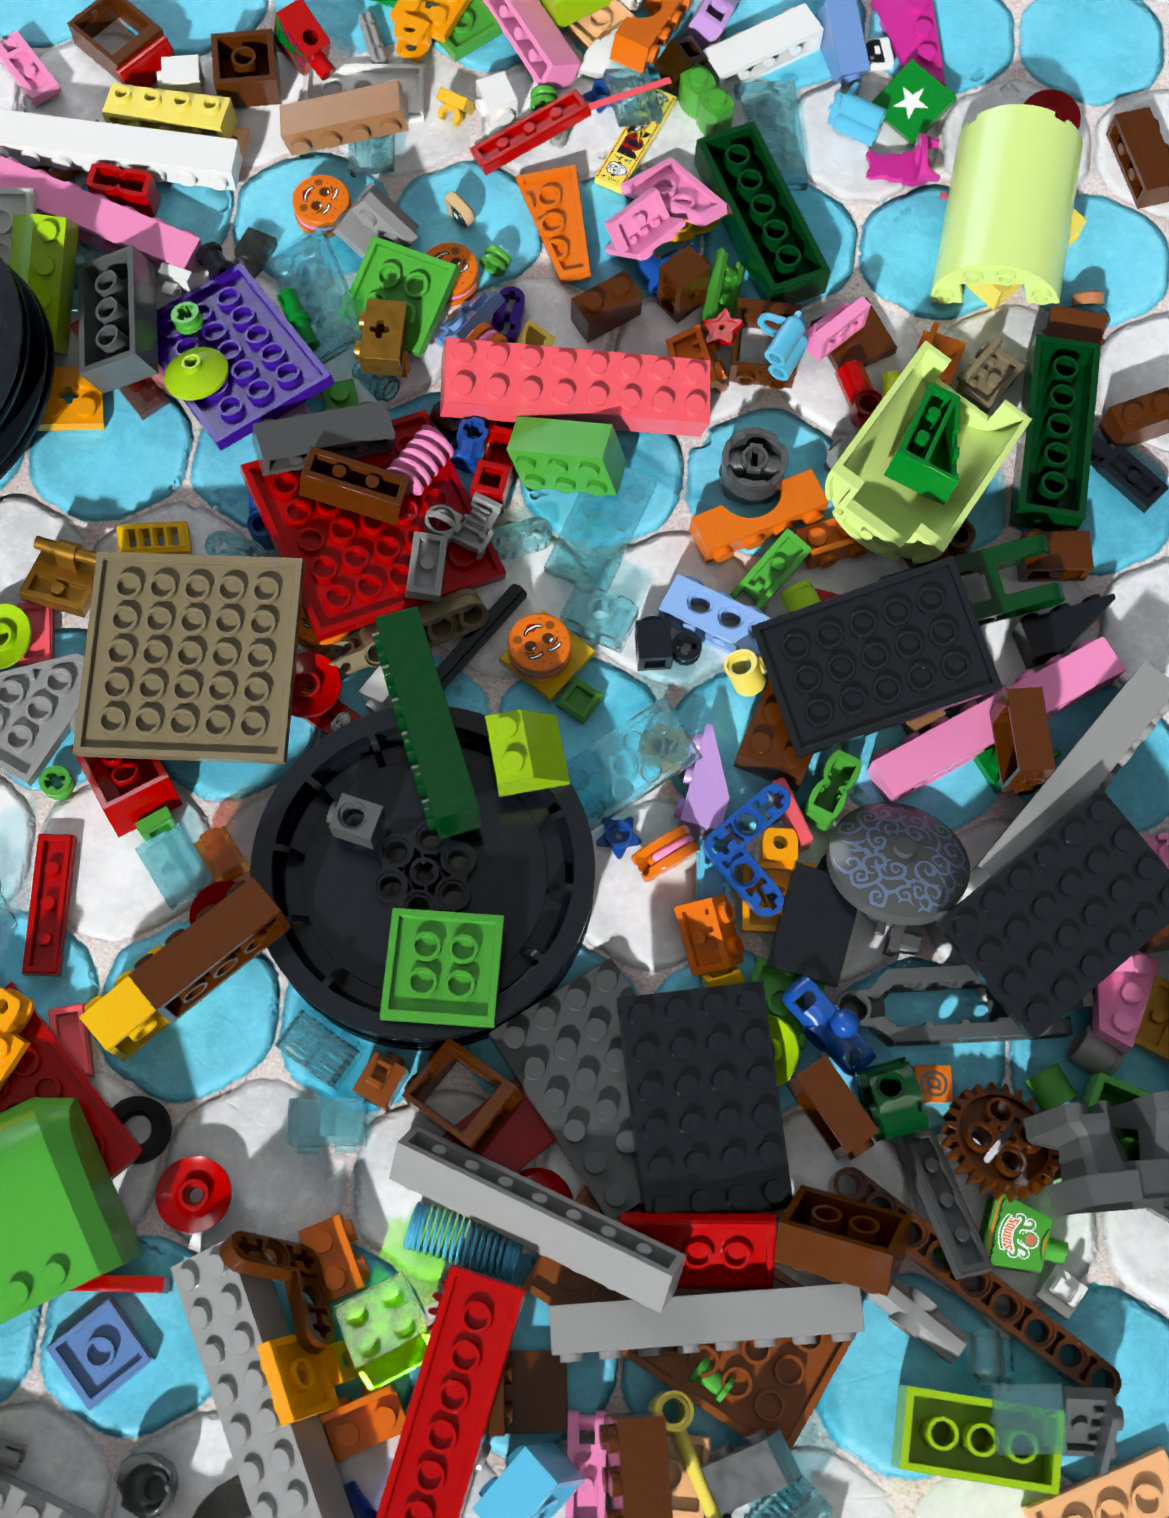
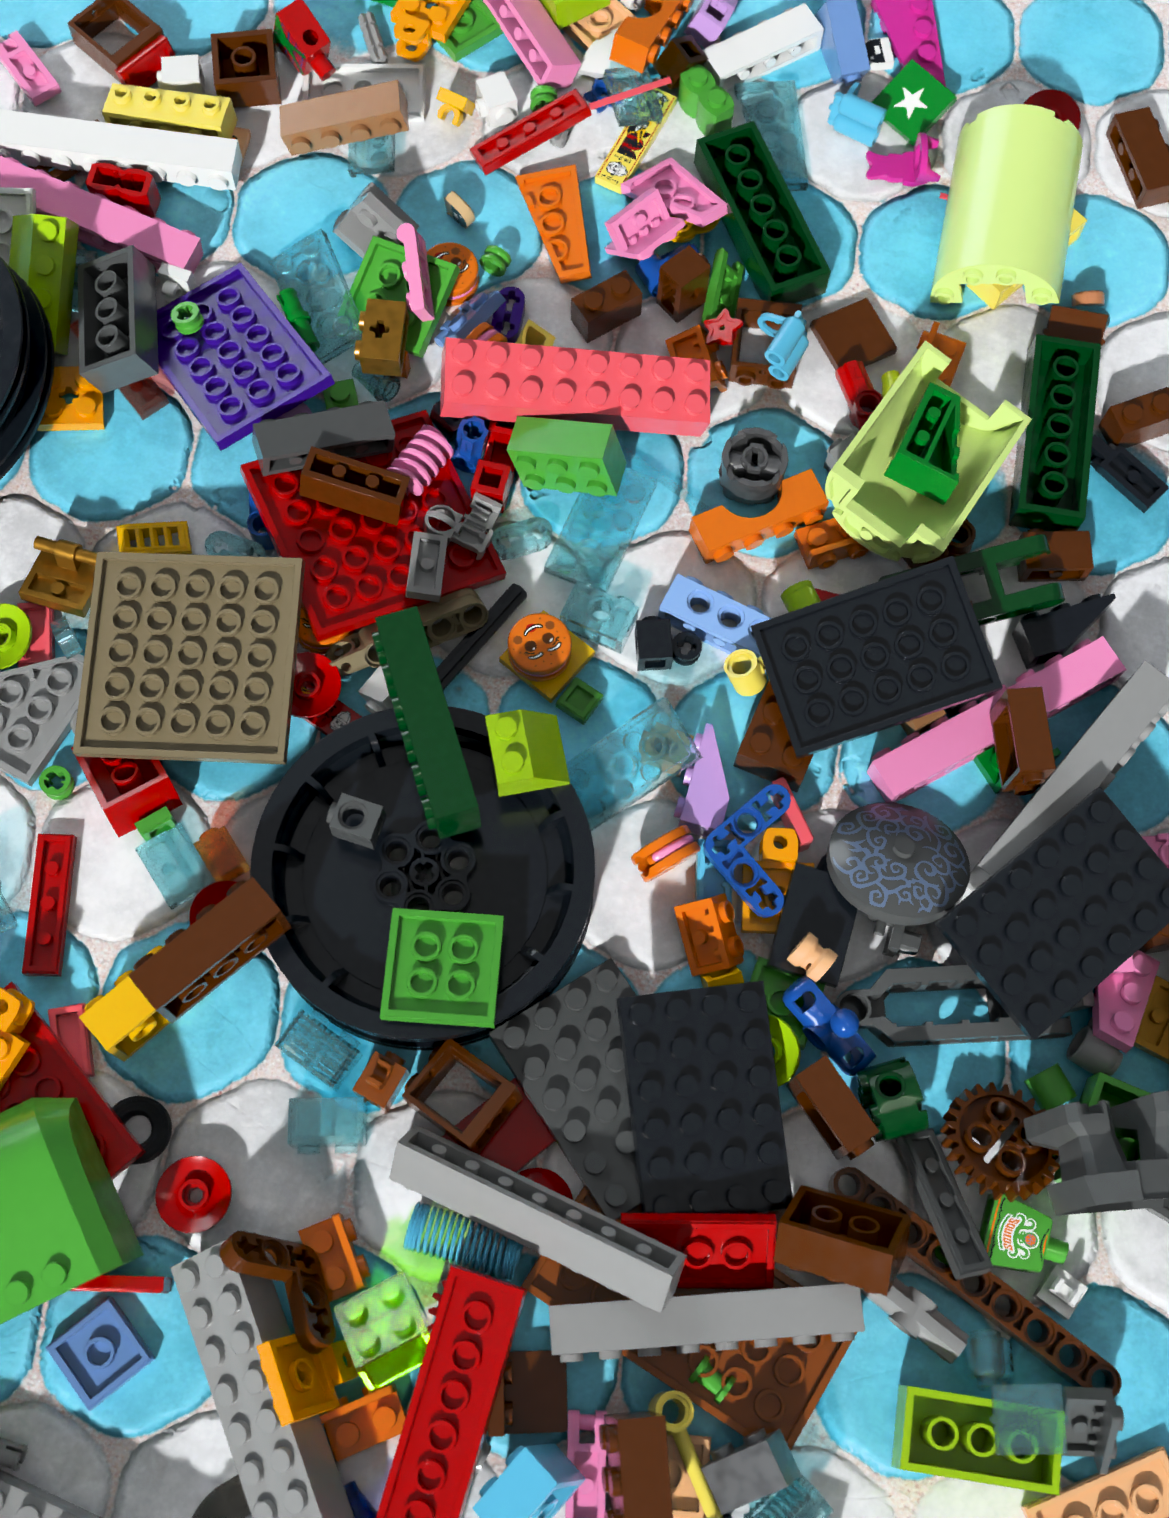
(66, 637): none -> clear light blue beam
(146, 1484): dark grey hair -> none
(196, 373): lime dish -> none
(211, 257): black bush -> none
(254, 250): clear smoke plate -> none
(319, 203): orange head -> none
(416, 273): none -> bright pink plate
(628, 839): blue plate -> none
(773, 569): bright green hinge -> none
(812, 957): none -> light nougat wheel
(832, 790): bright green brick -> none
(836, 327): bright pink bracket -> none
(934, 1083): orange tile -> none
(989, 375): dark tan bracket -> none

